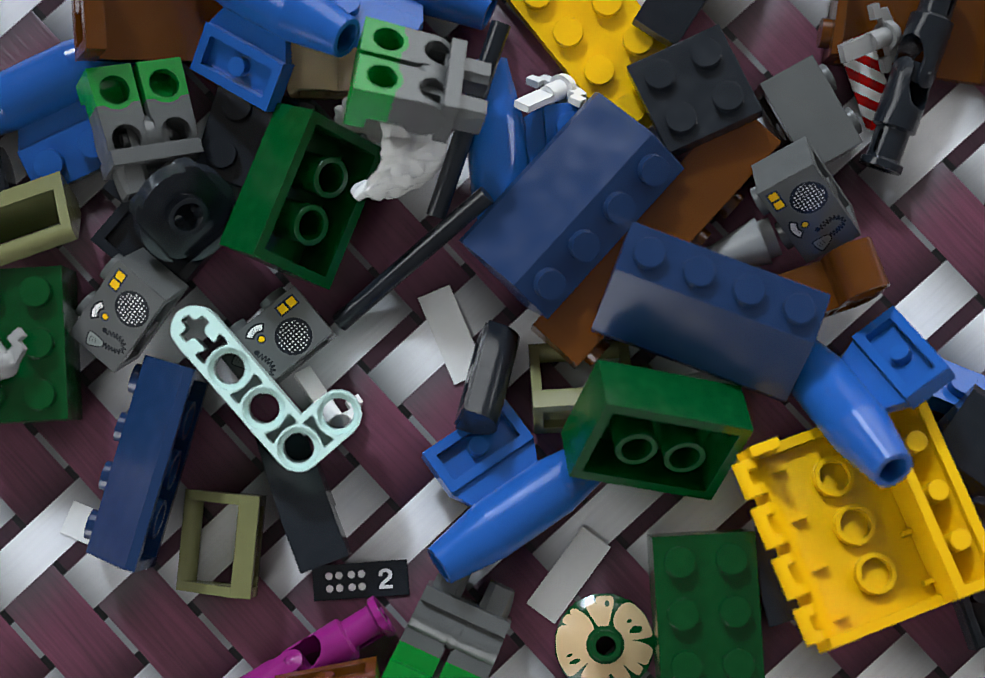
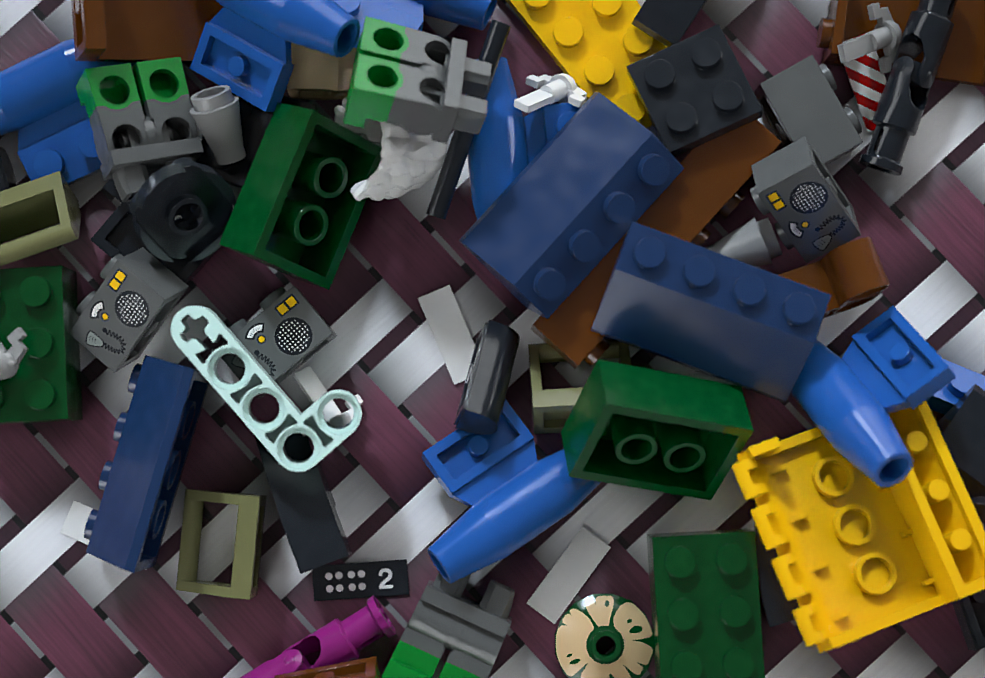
(220, 122): none -> light grey cone
(413, 258): black bar -> none

